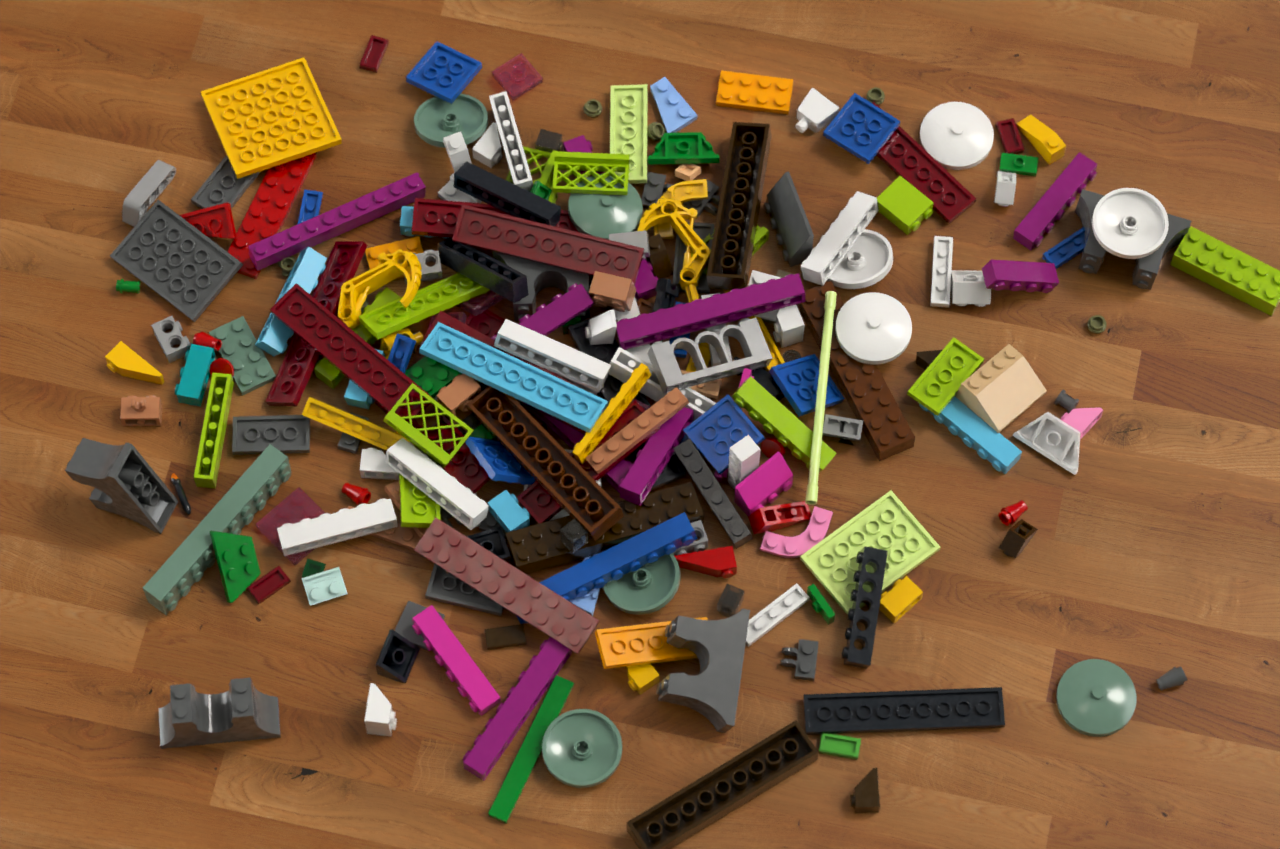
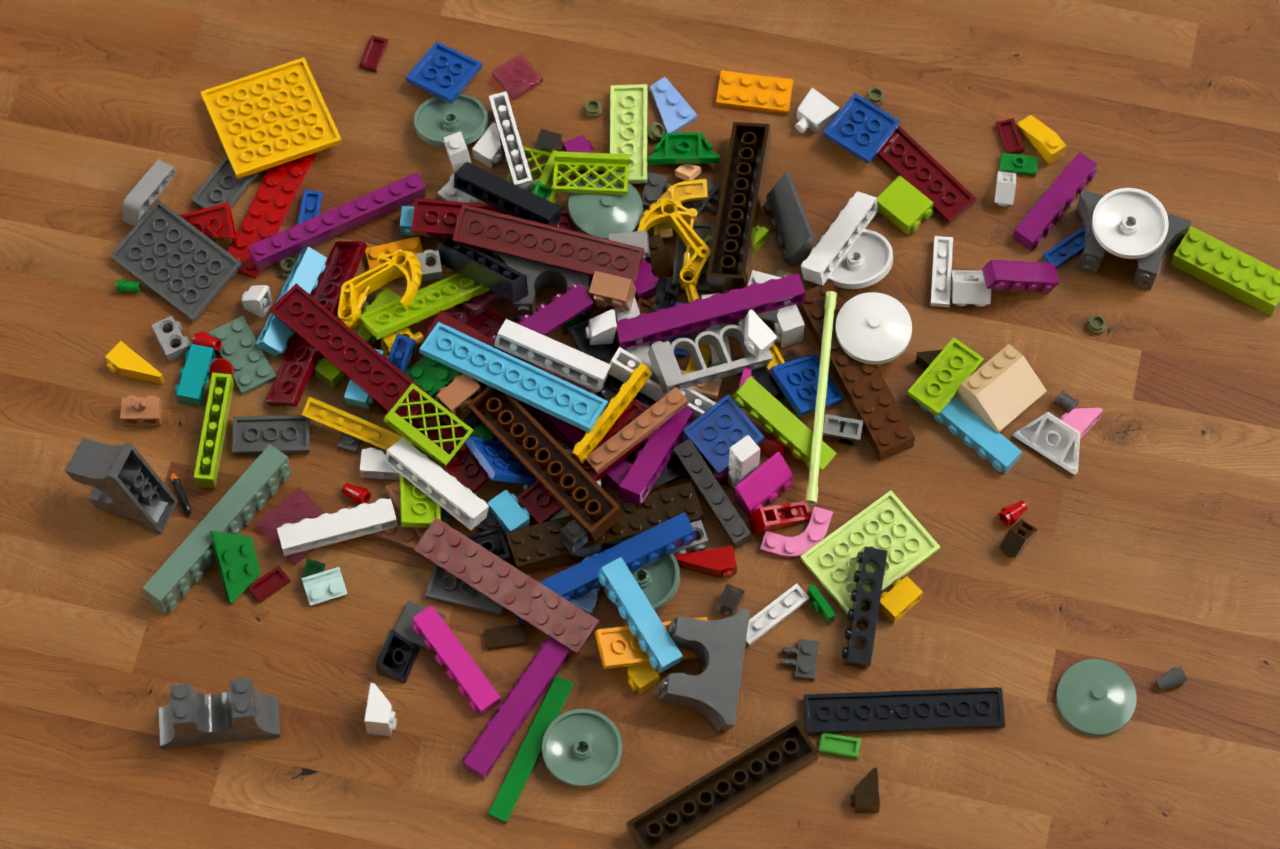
(257, 300): none -> white slope
(640, 615): none -> medium azure brick
(757, 334): none -> white slope
(957, 135): white dish -> none

